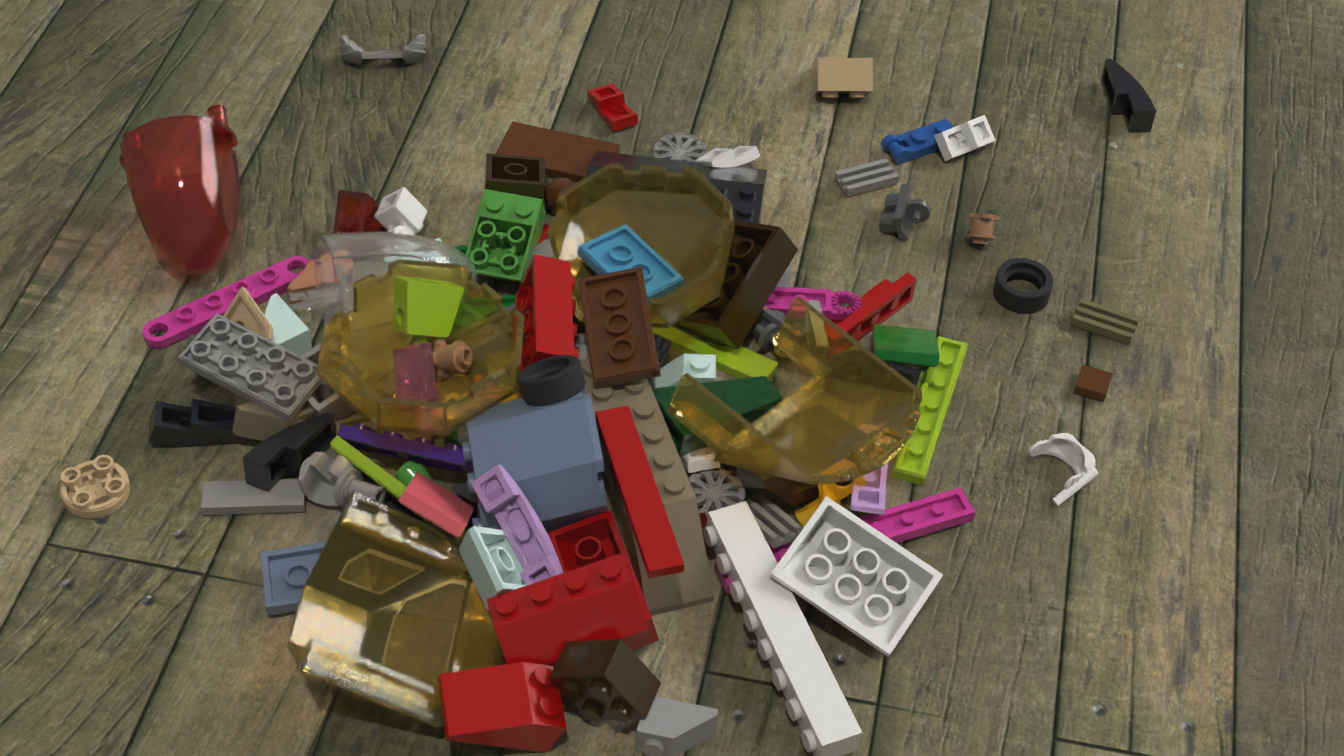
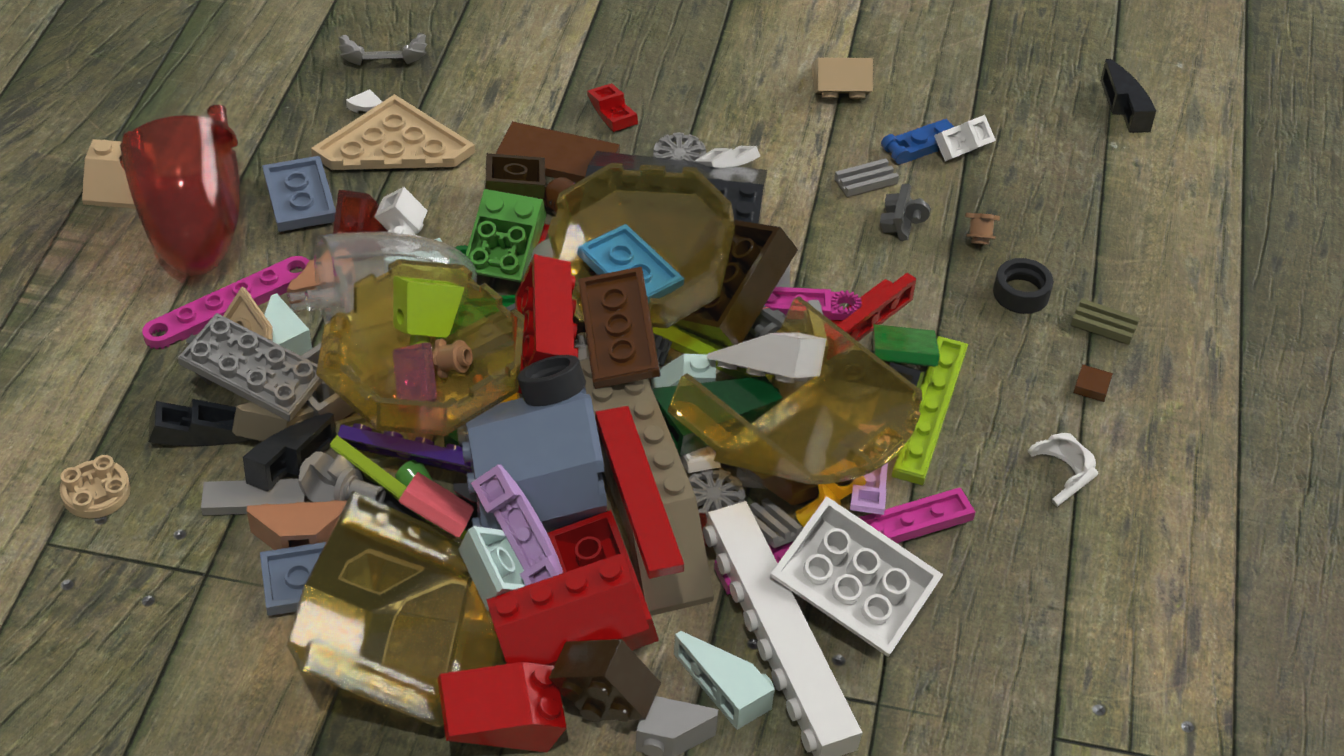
(104, 176): none -> tan slope
(294, 523): none -> nougat slope
(299, 193): none -> sand blue plate
(363, 102): none -> white tile
(393, 137): none -> tan plate
(727, 679): none -> light aqua slope
(780, 354): none -> white slope

